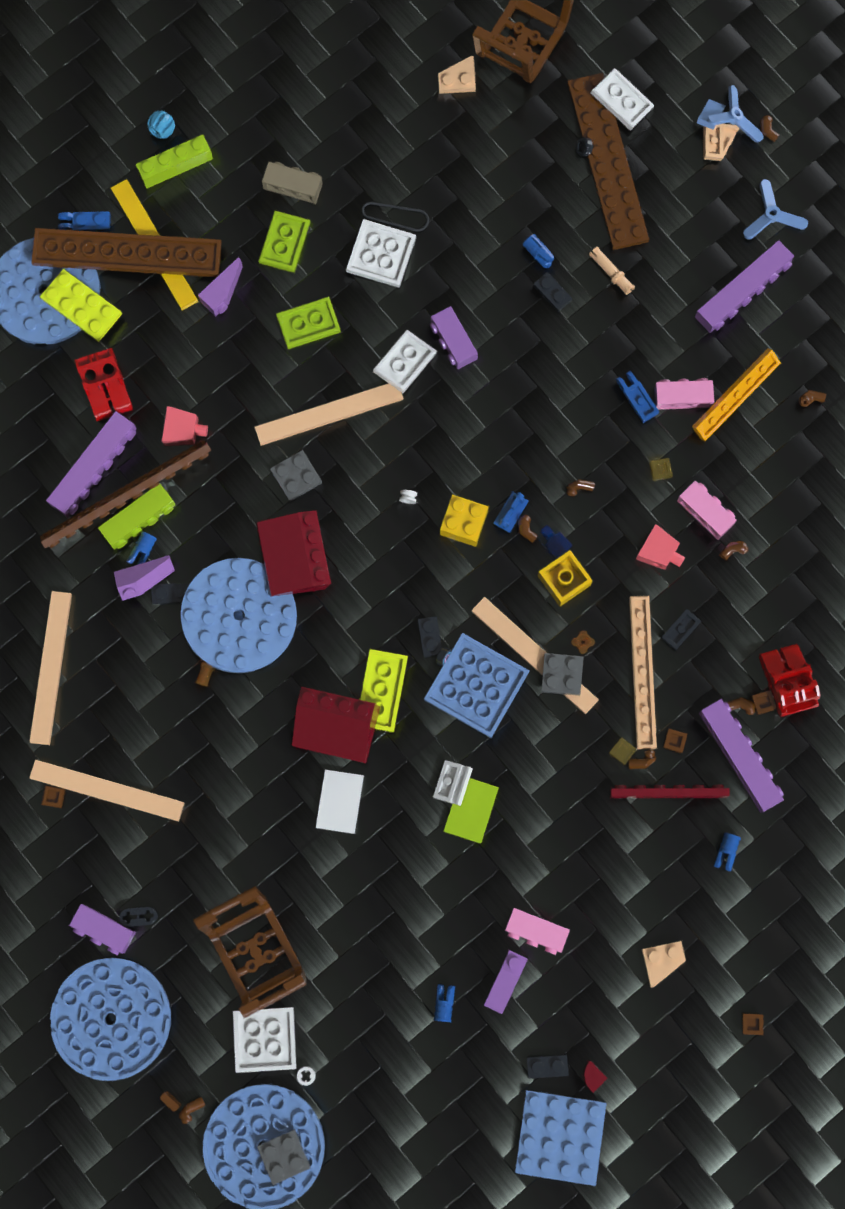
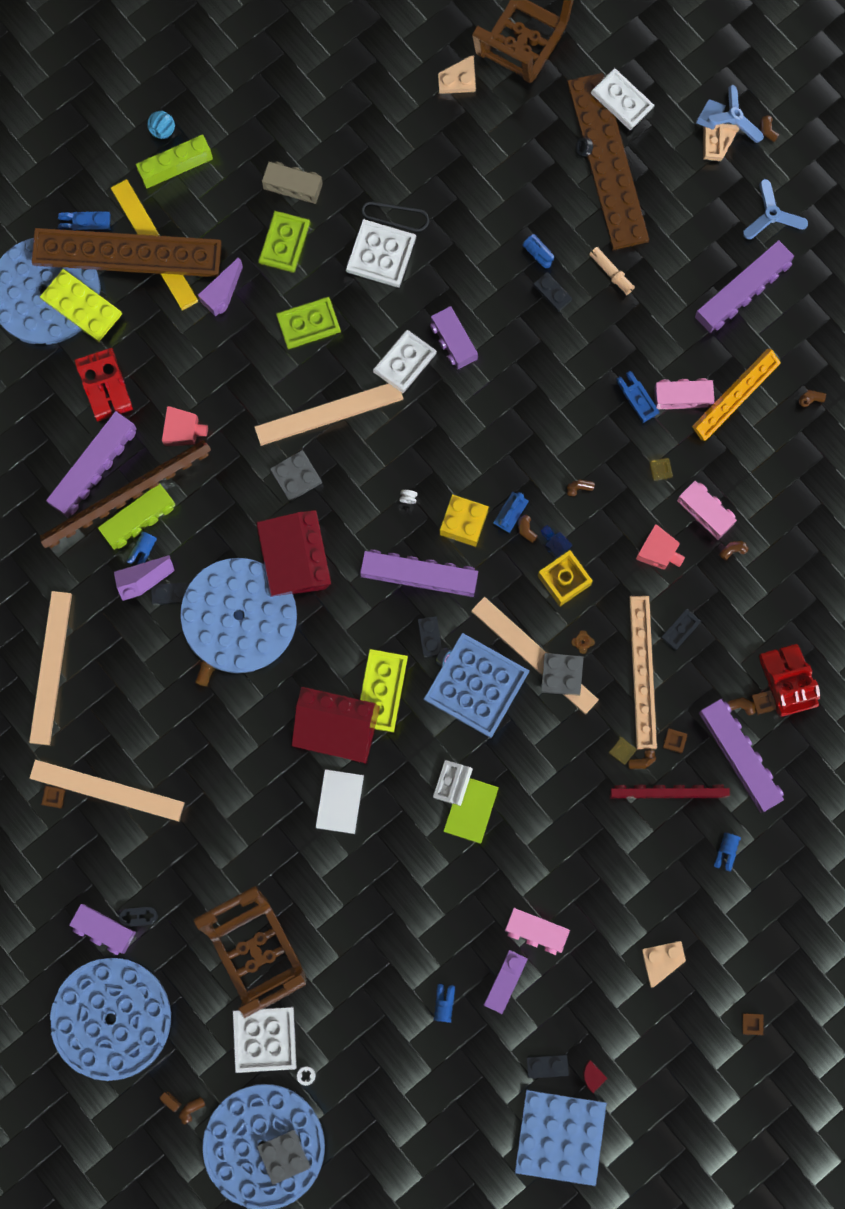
(419, 573): none -> medium lavender brick

